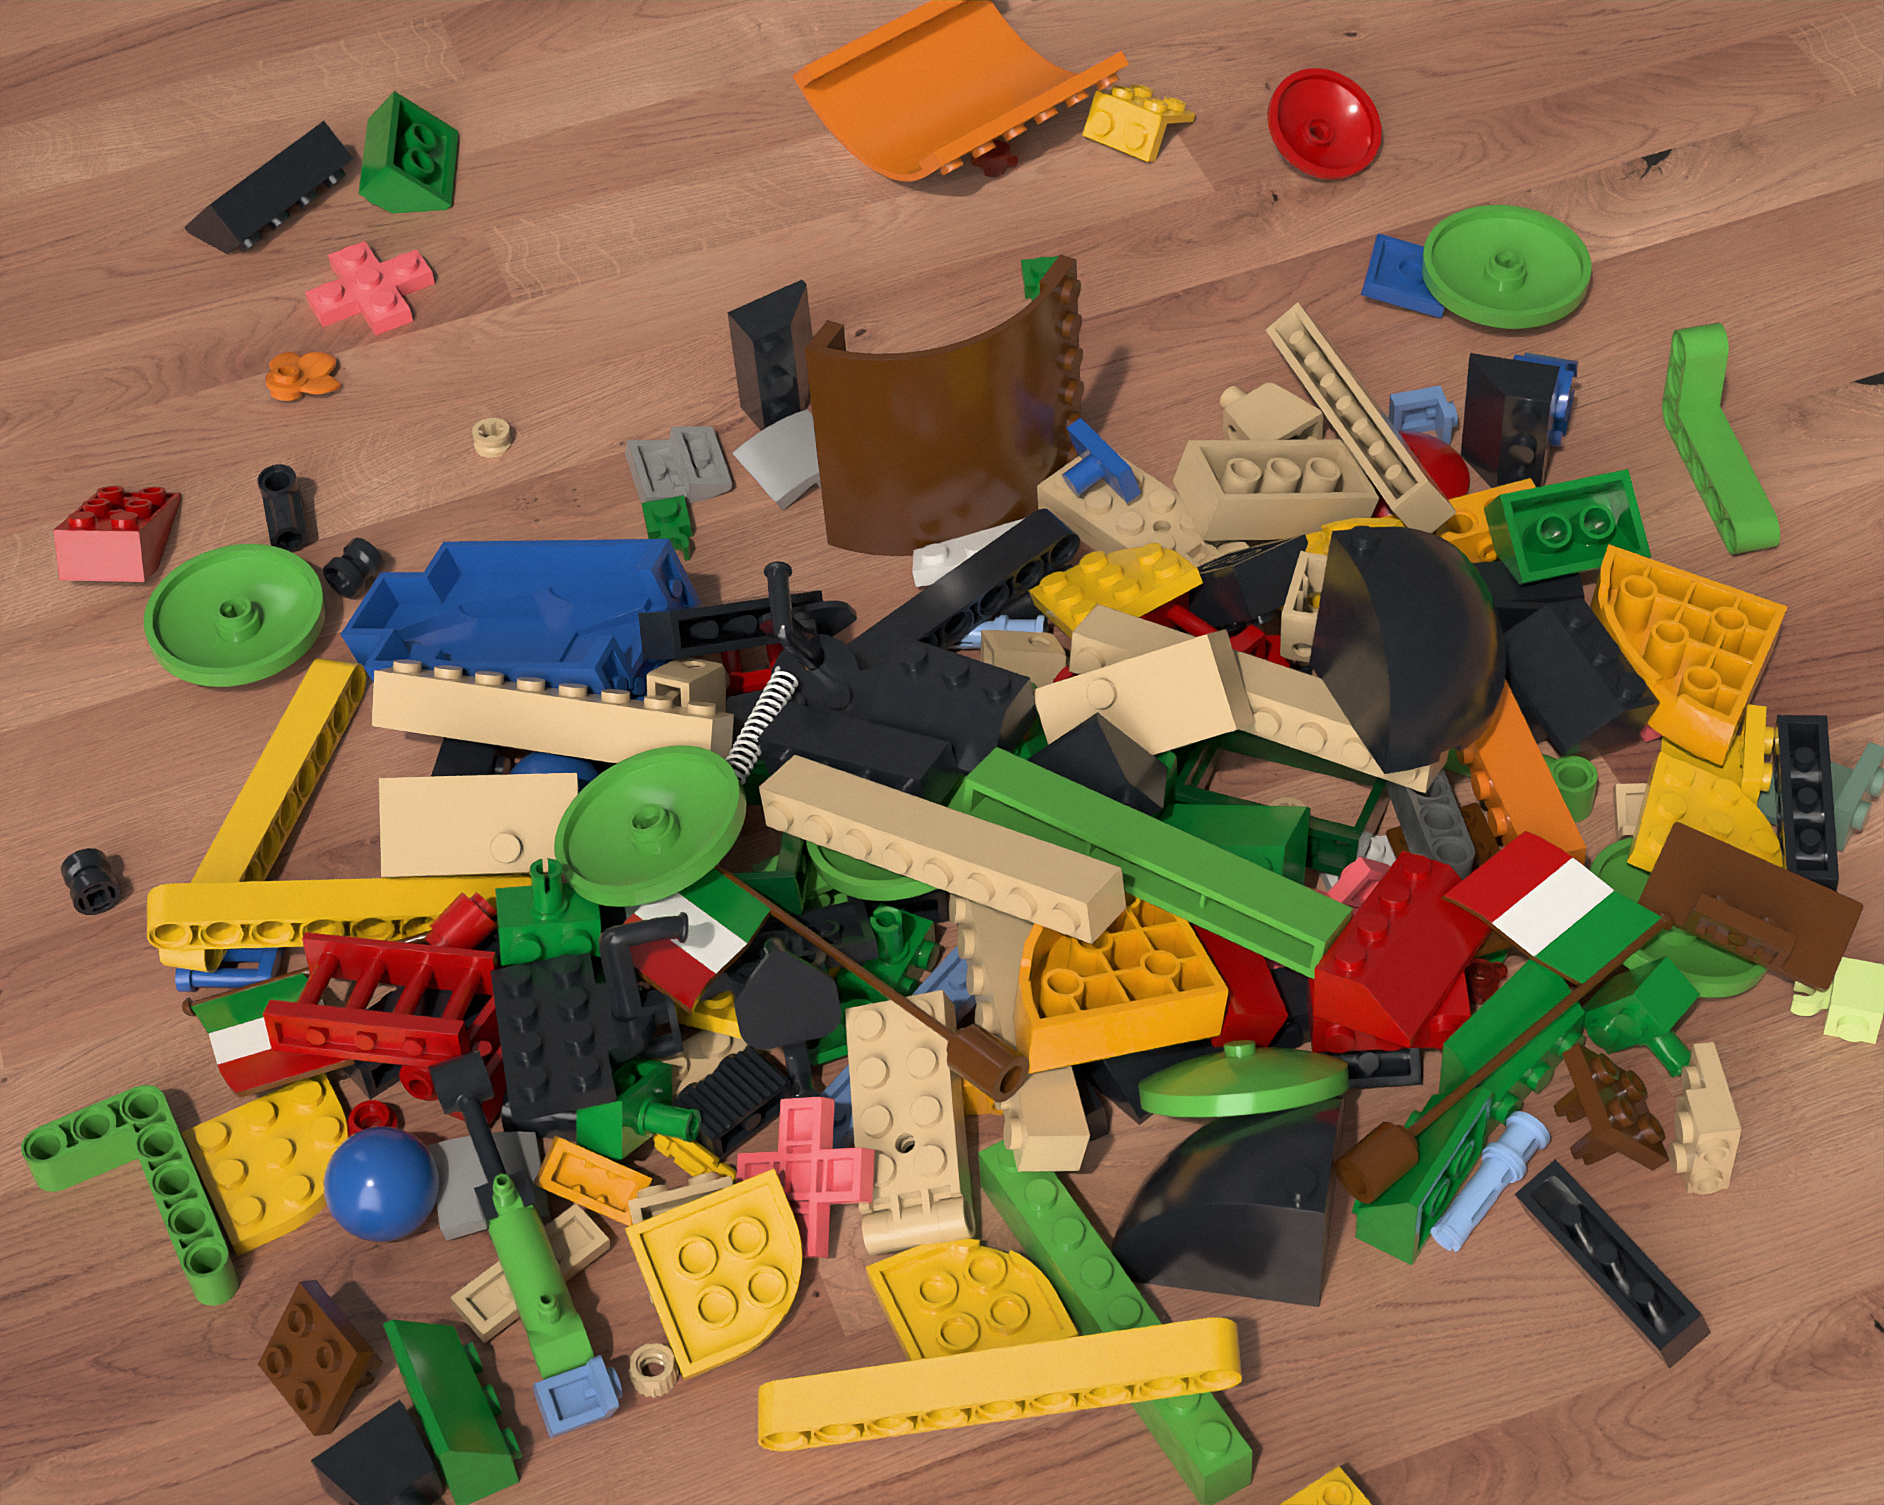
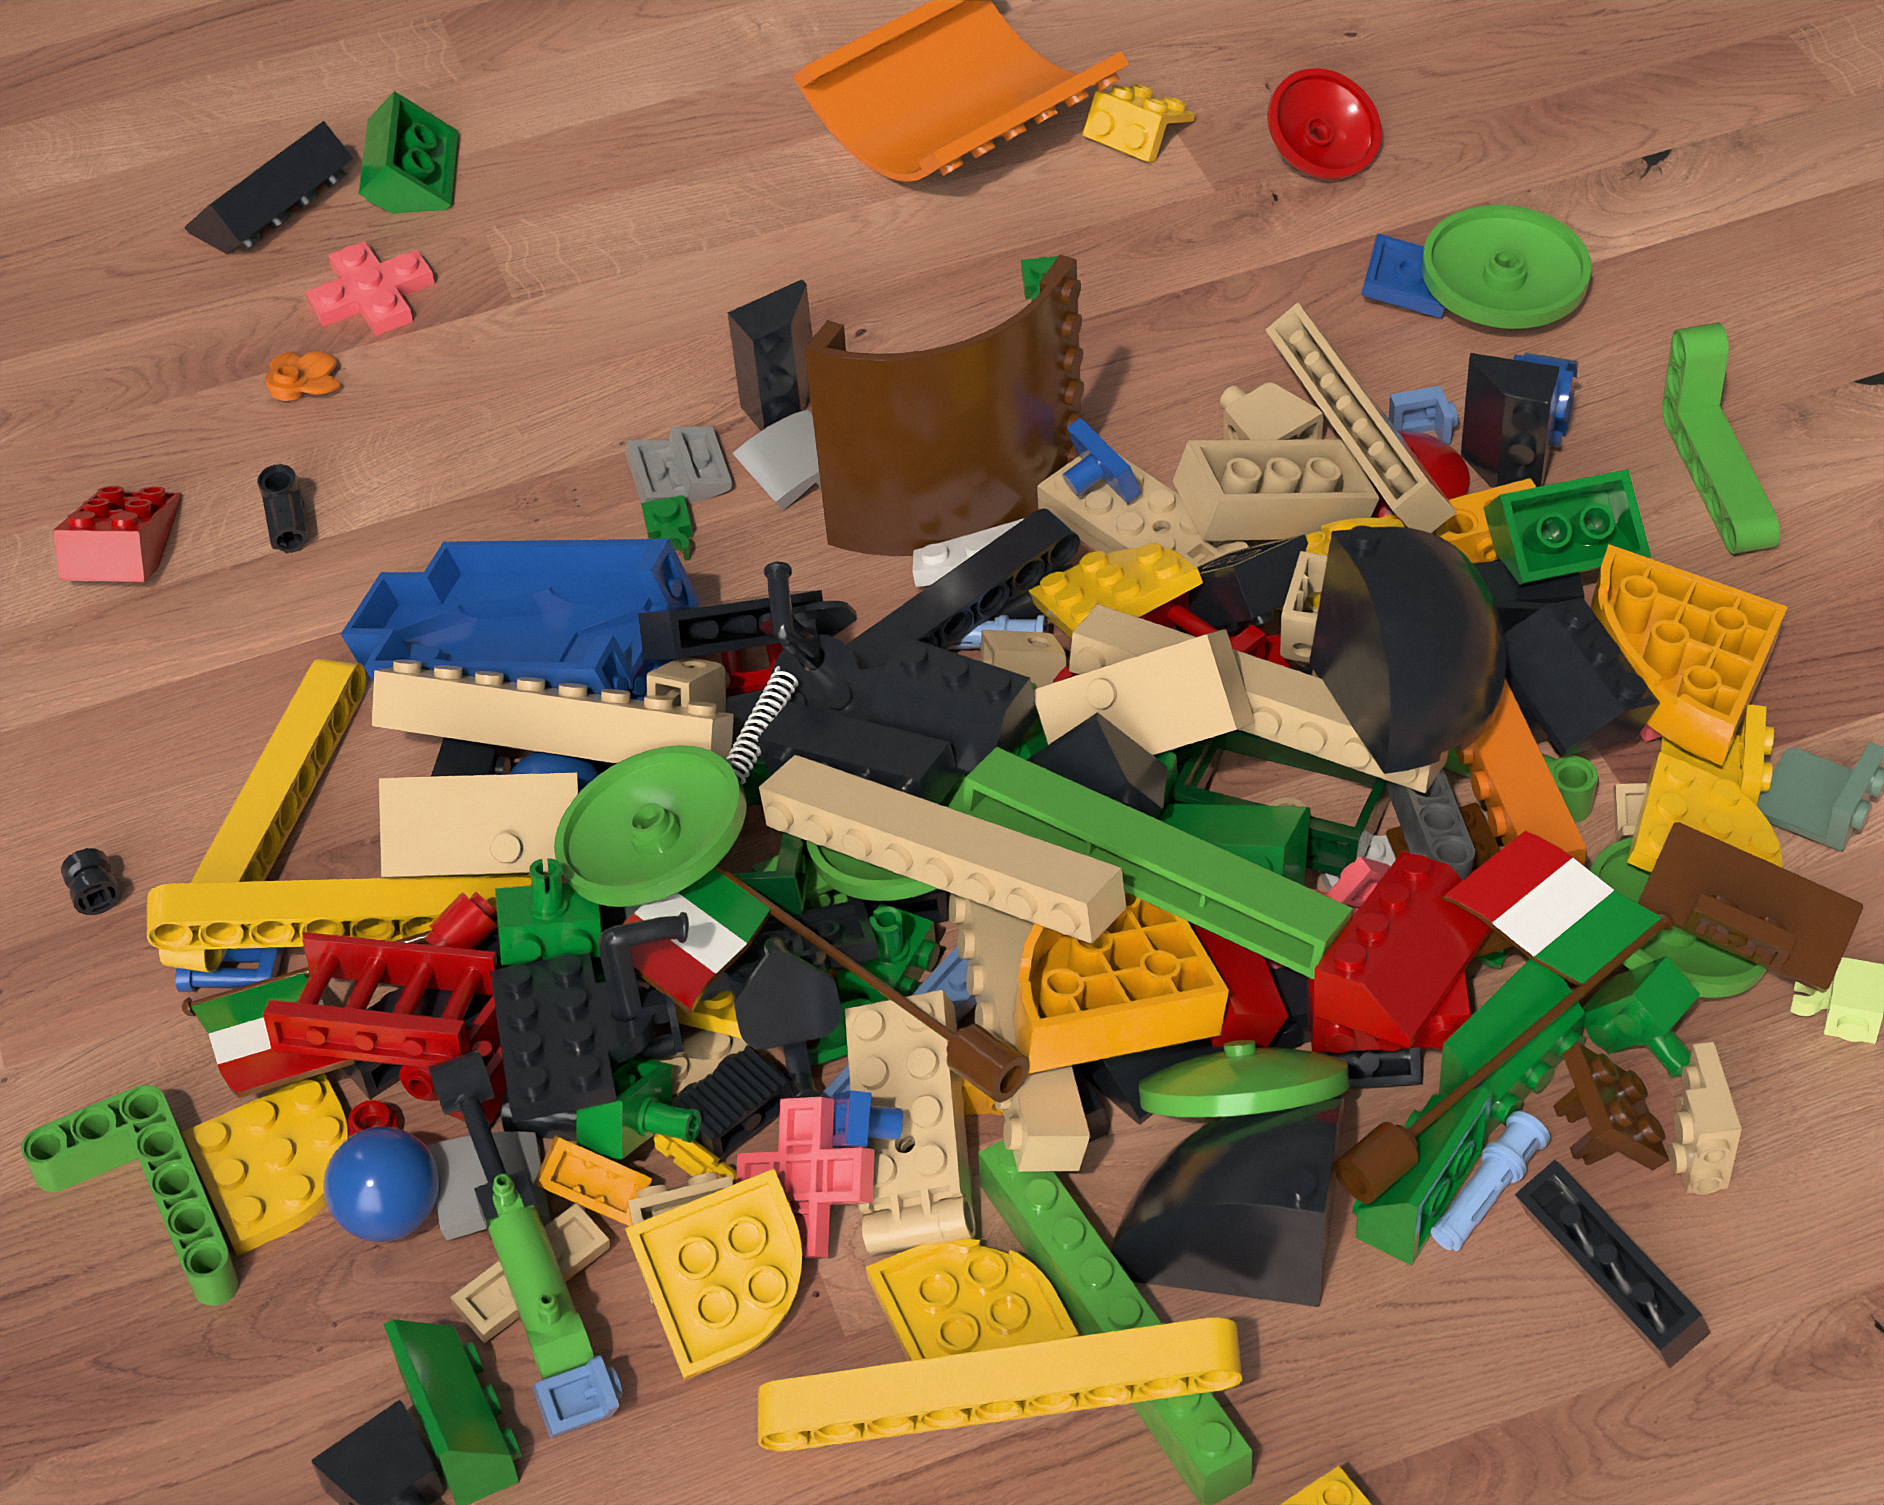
(235, 615): bright green dish -> none
(317, 1358): reddish brown plate -> none
(356, 566): black wheel -> none
(491, 437): tan bush -> none
(658, 1384): tan axle -> none
(858, 1120): none -> blue tile
(996, 160): clear red plate -> none
(1482, 989): clear red plate -> none
(1805, 798): black brick -> none

